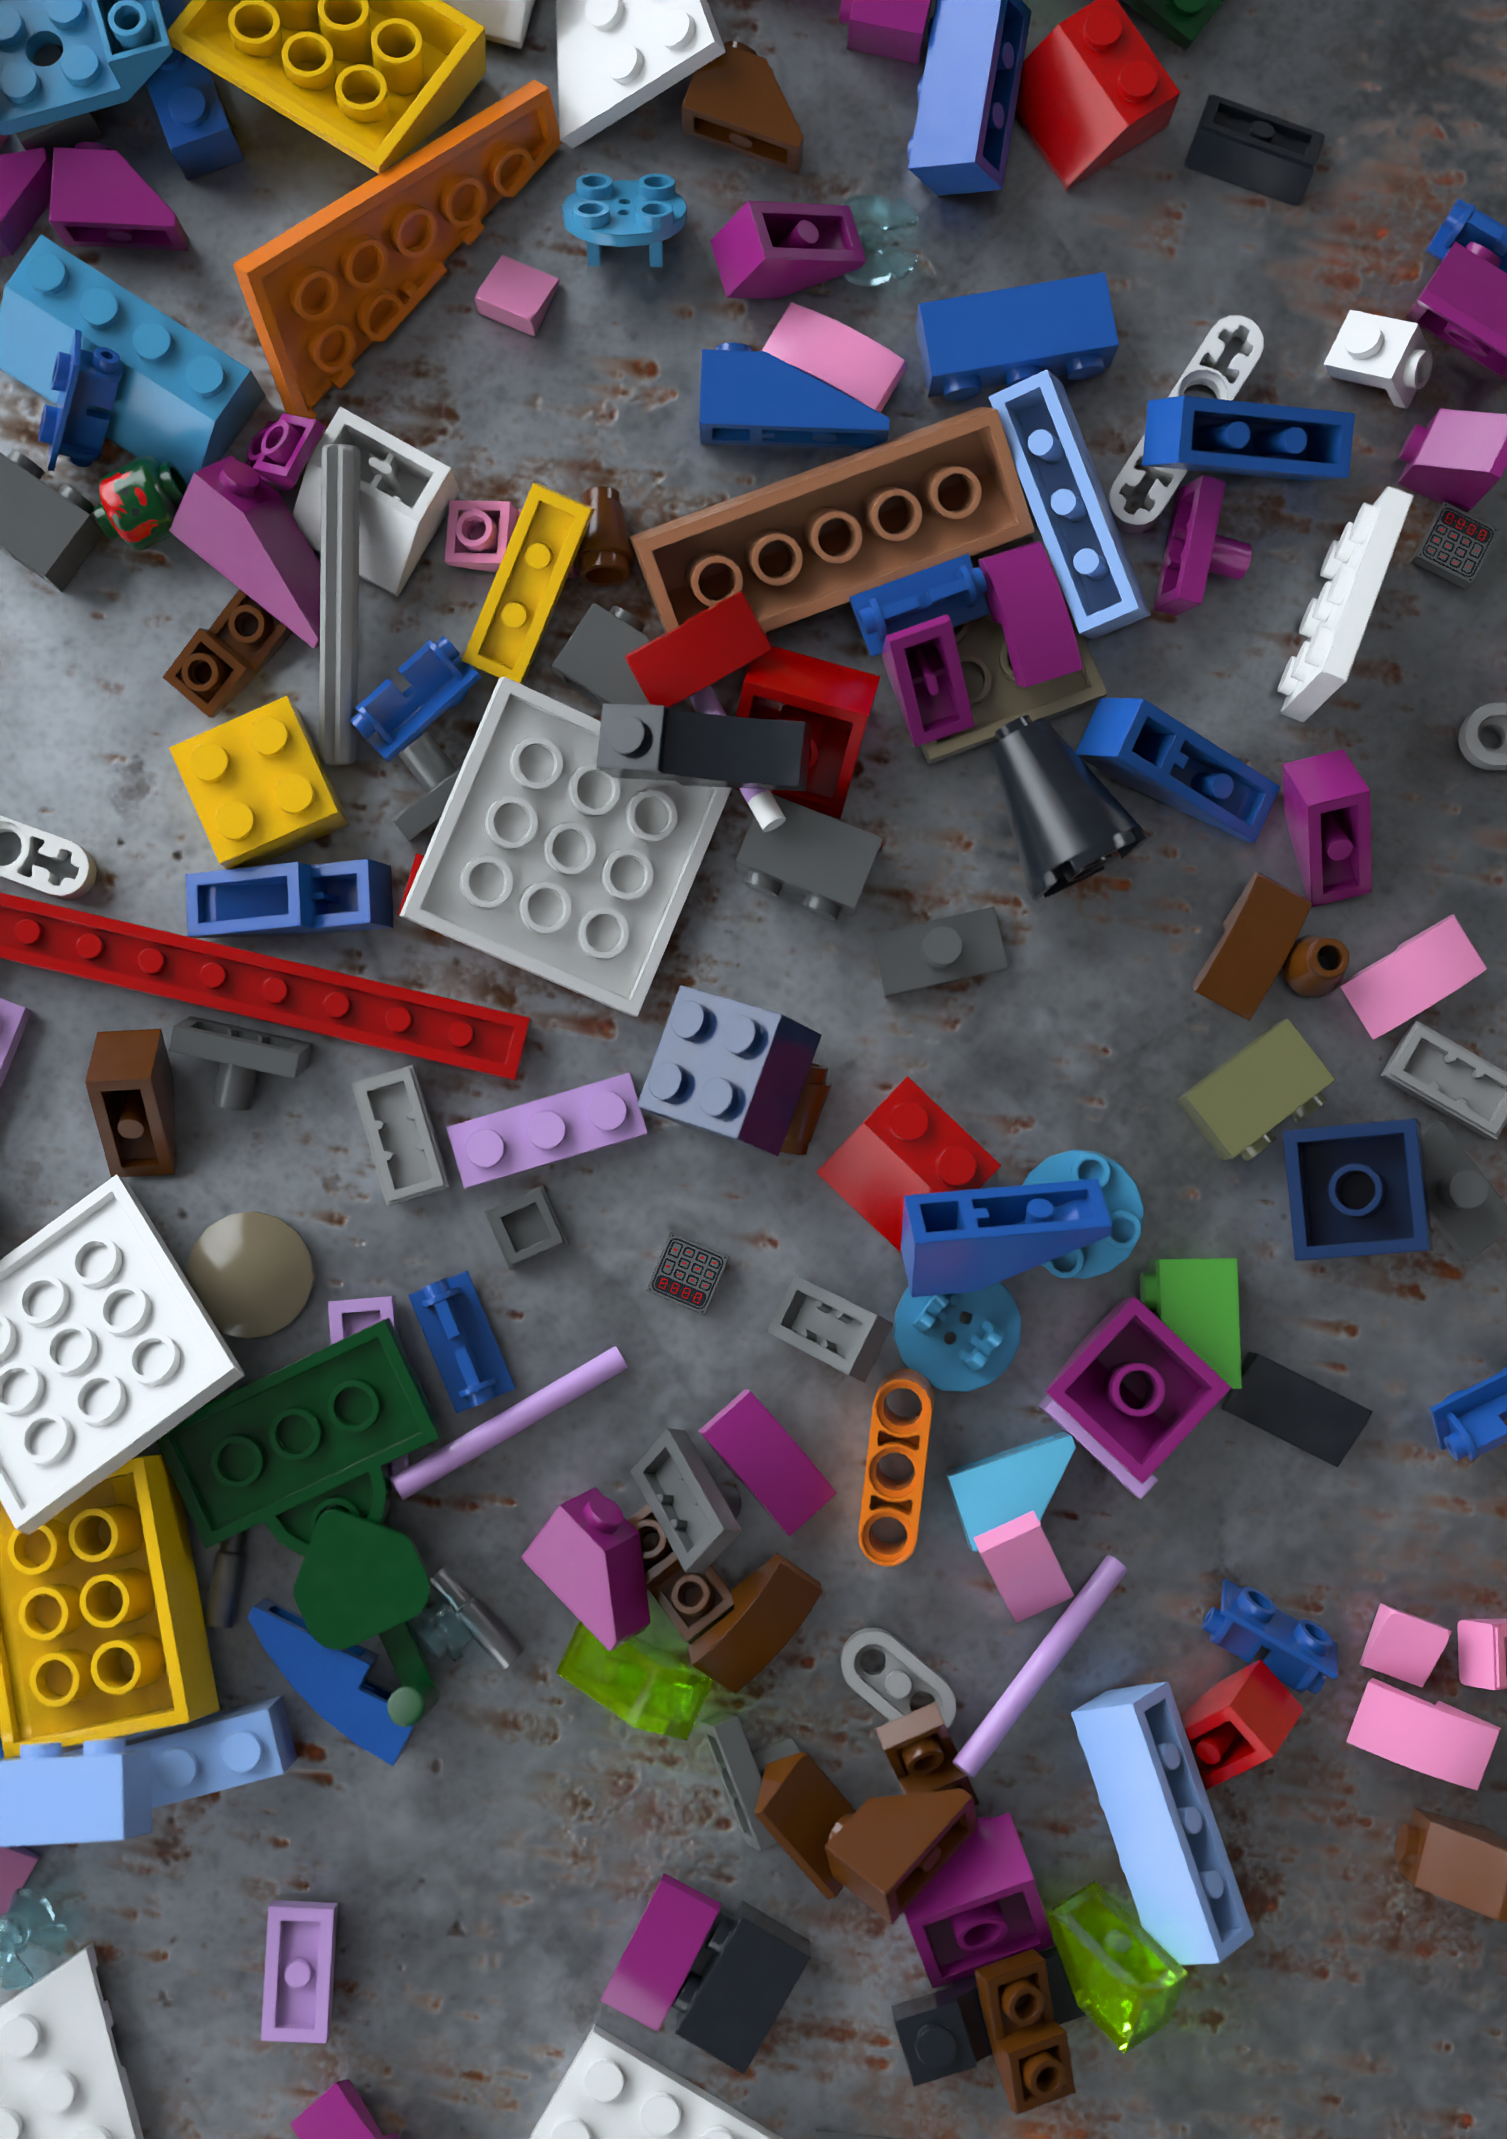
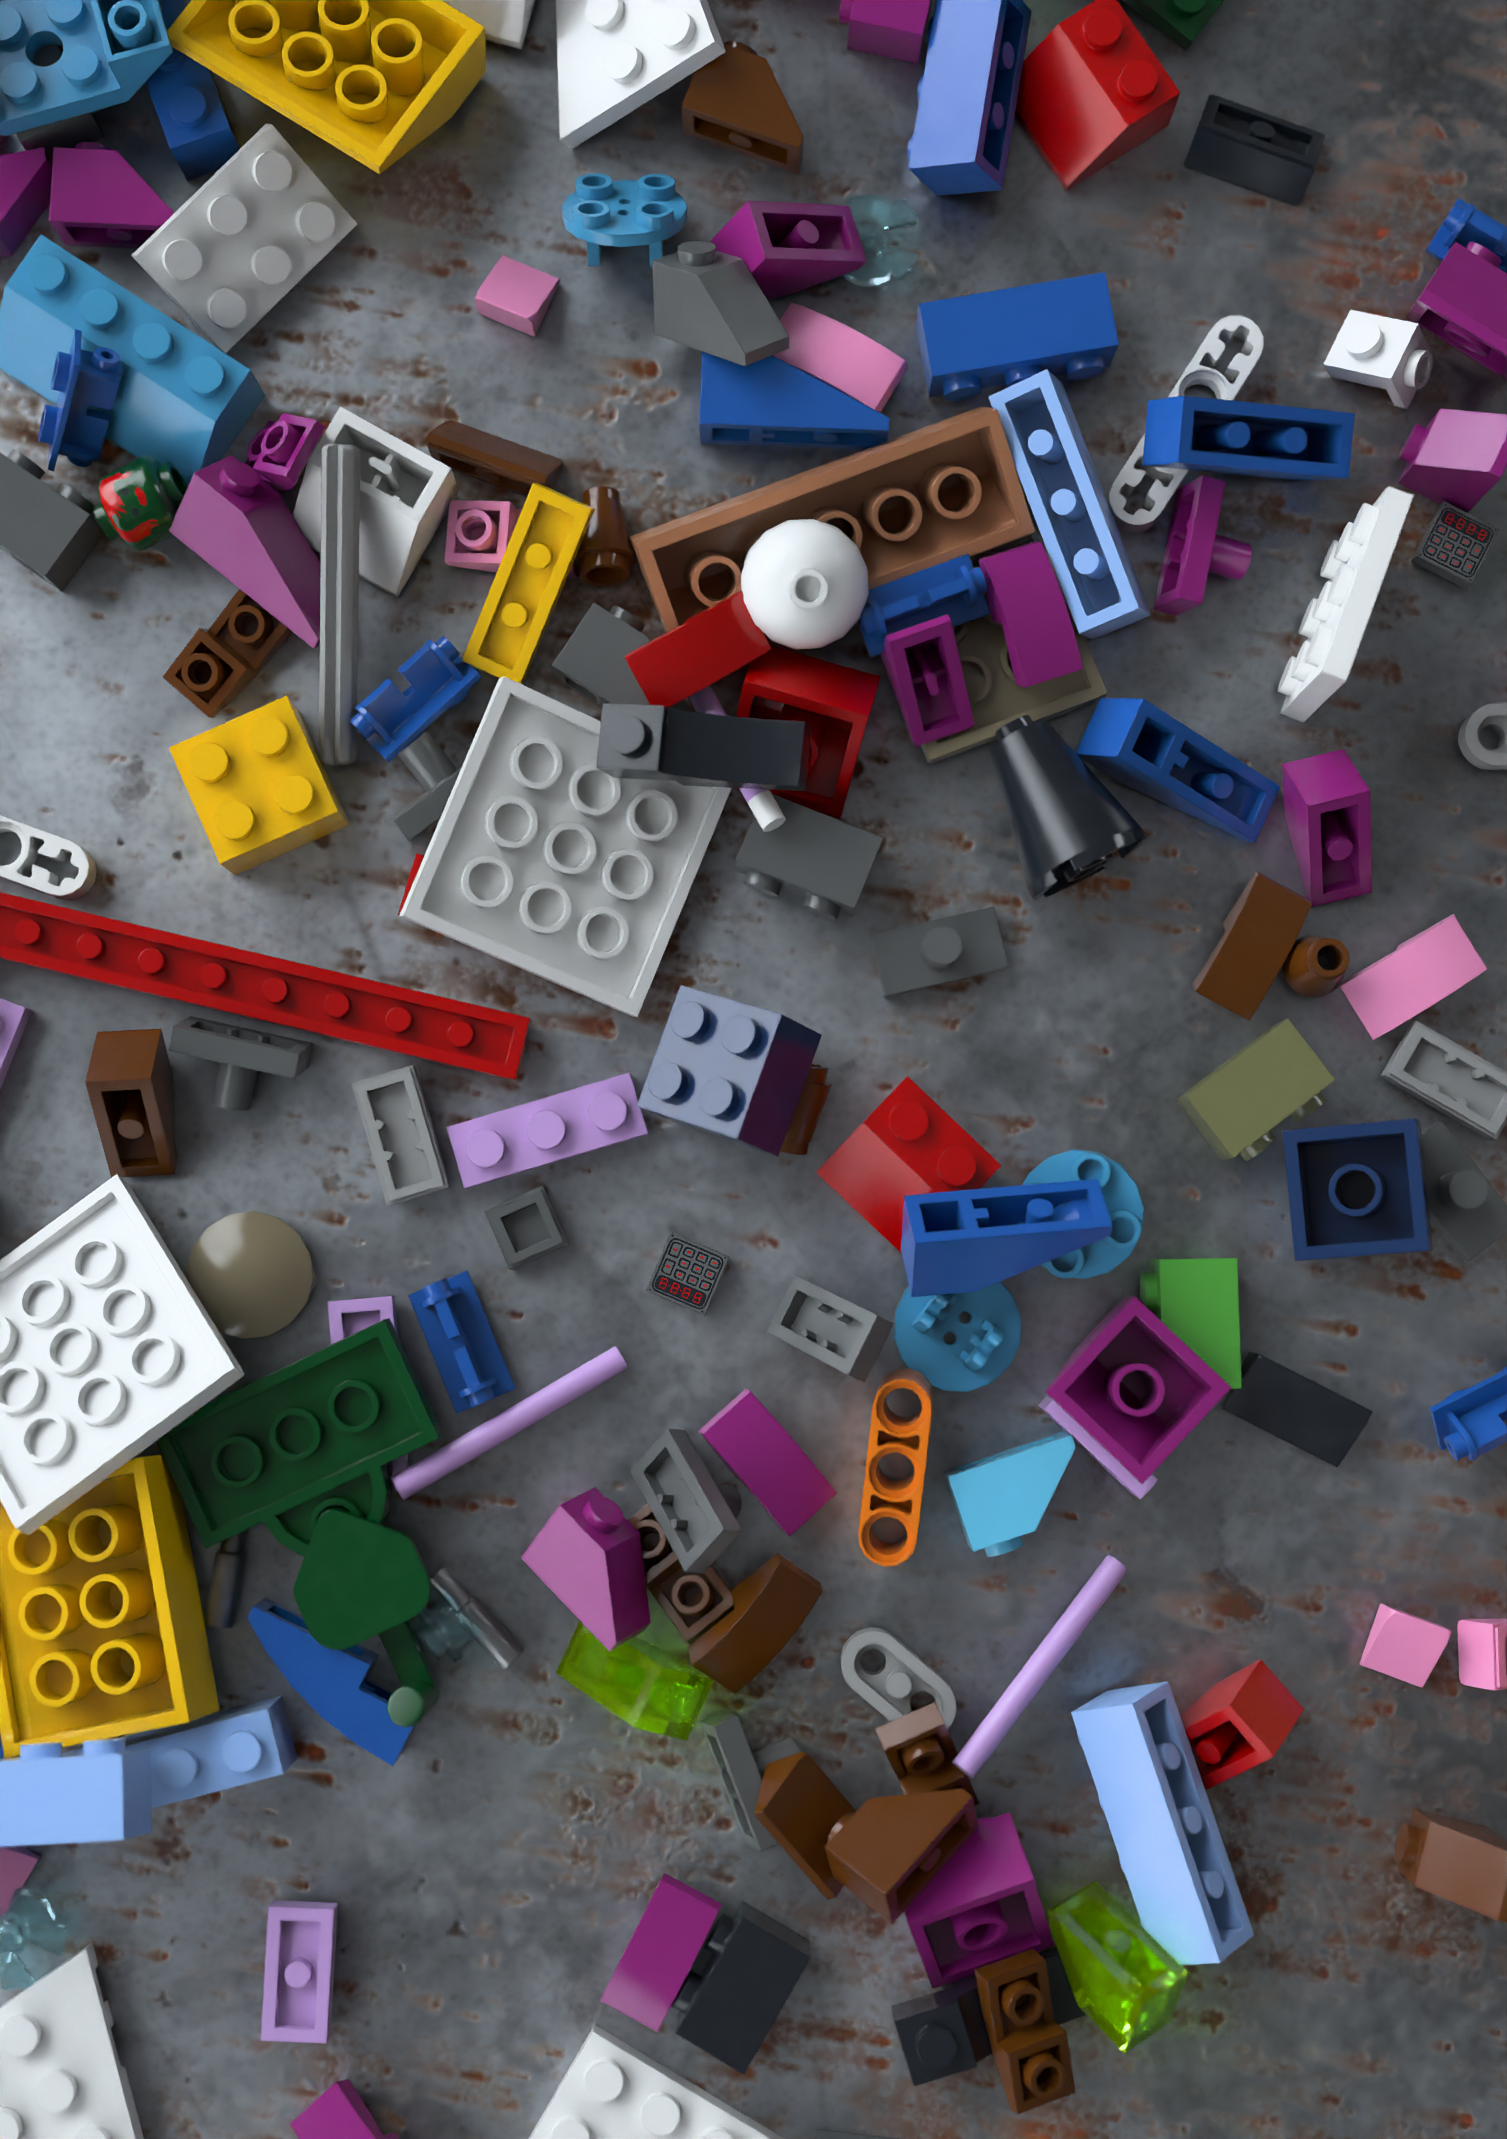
(245, 238): none -> white plate
(290, 899): blue slope -> none
(382, 247): orange wing -> none
(492, 458): none -> reddish brown slope
(714, 305): none -> dark grey slope
(804, 583): none -> white cylinder
(1024, 1567): bright pink slope -> none
(1299, 1650): blue hinge -> none
(1423, 1735): bright pink slope -> none

